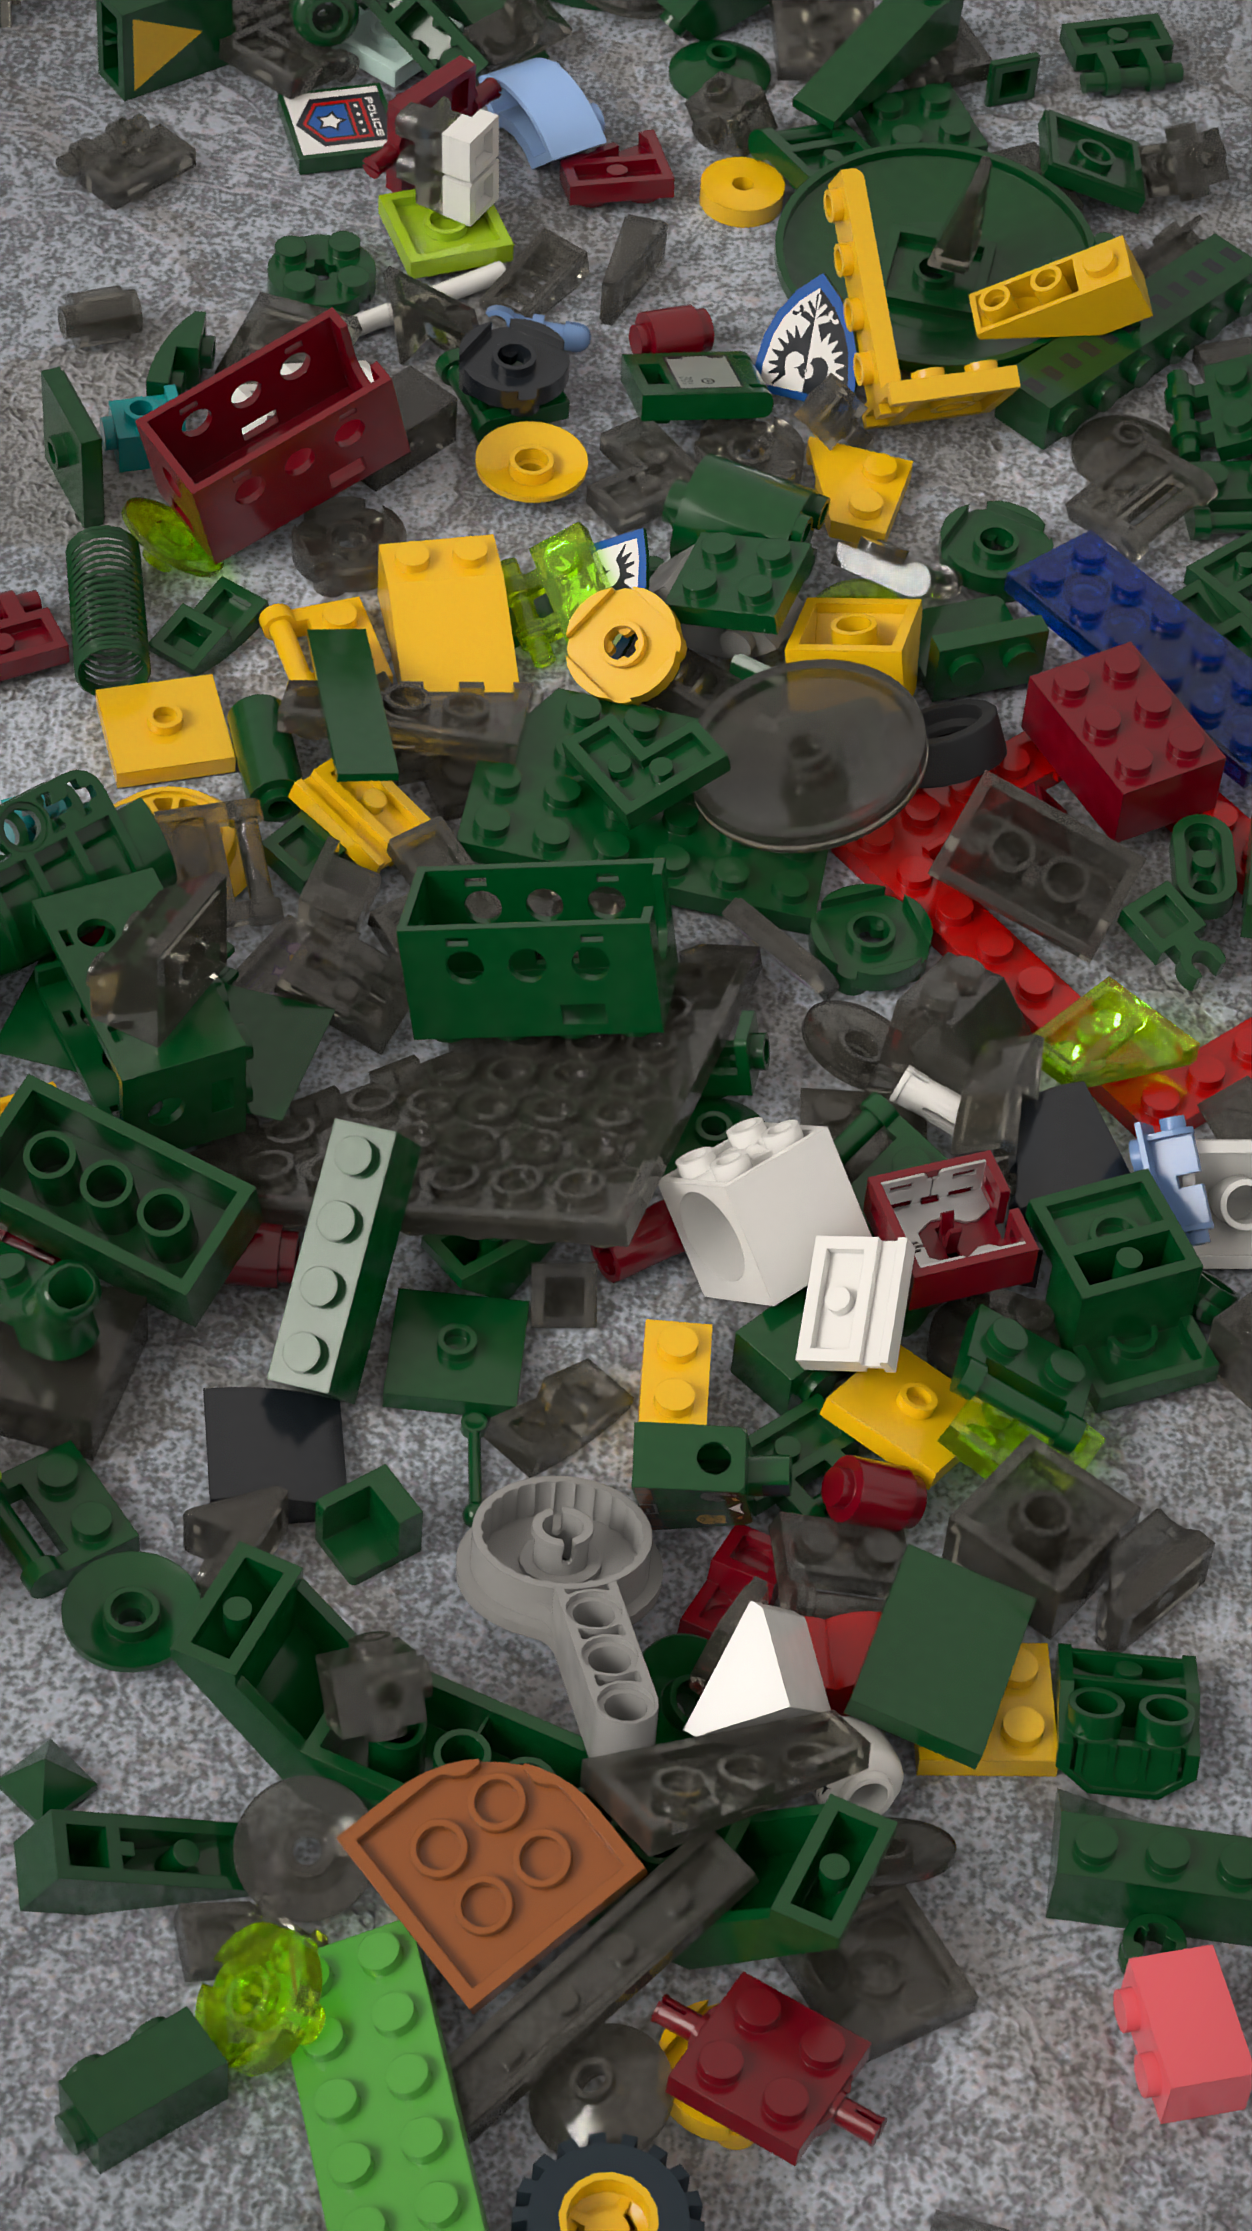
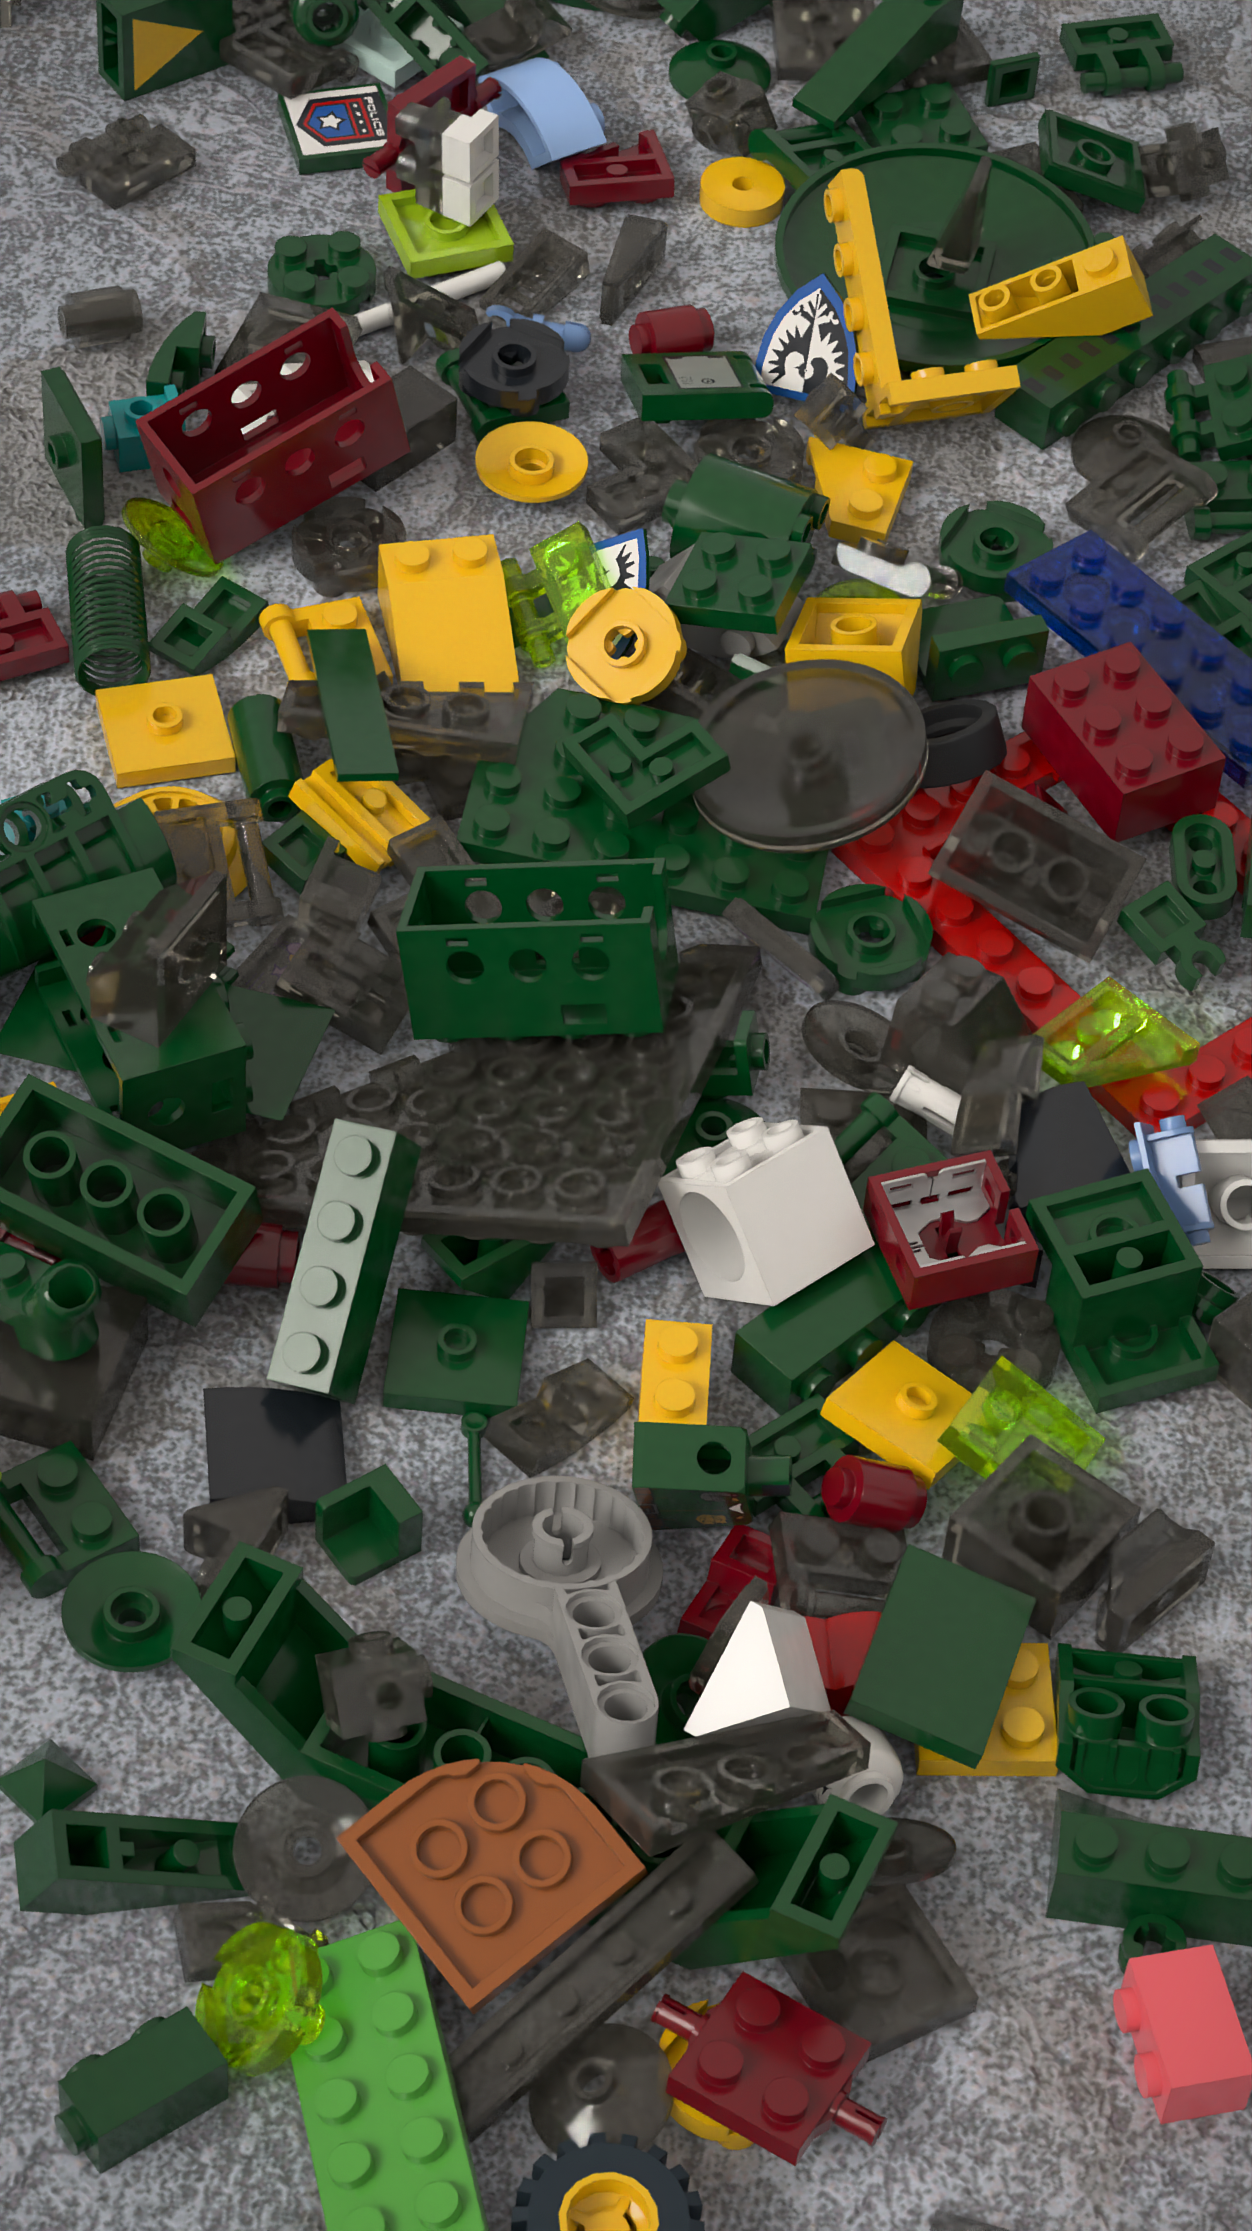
(855, 1304): white plate -> none
(1023, 1377): dark green plate -> none

